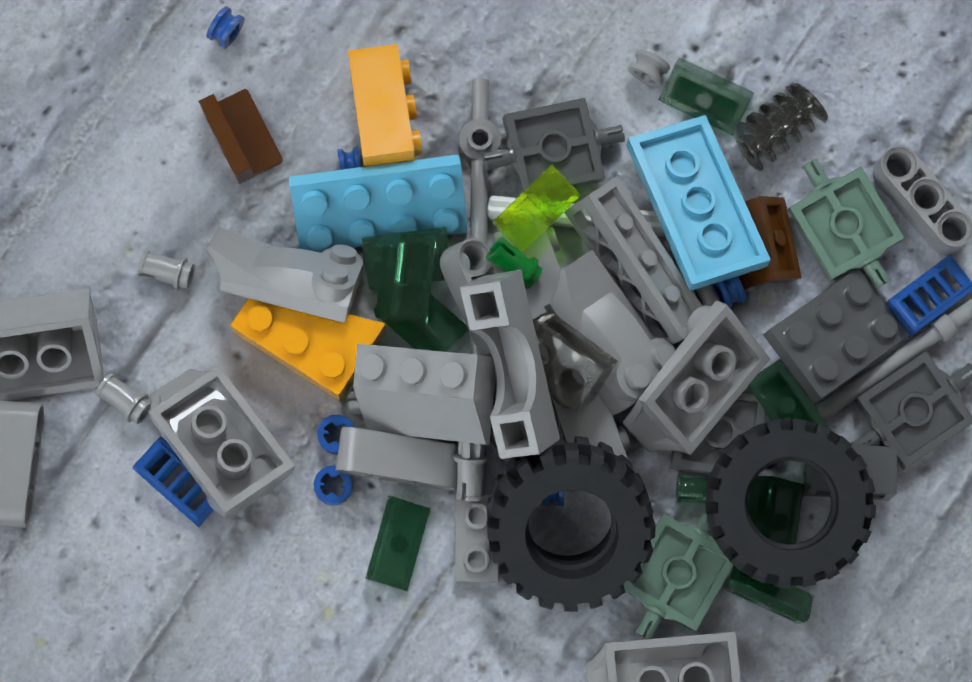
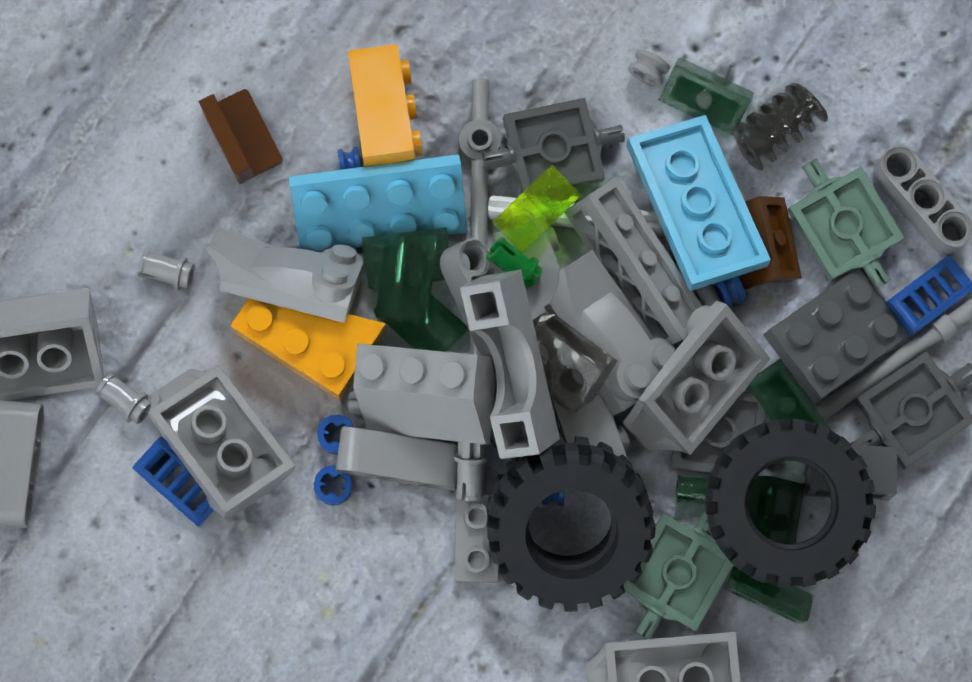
(225, 27): blue bush -> none
(397, 543): clear green slope -> none

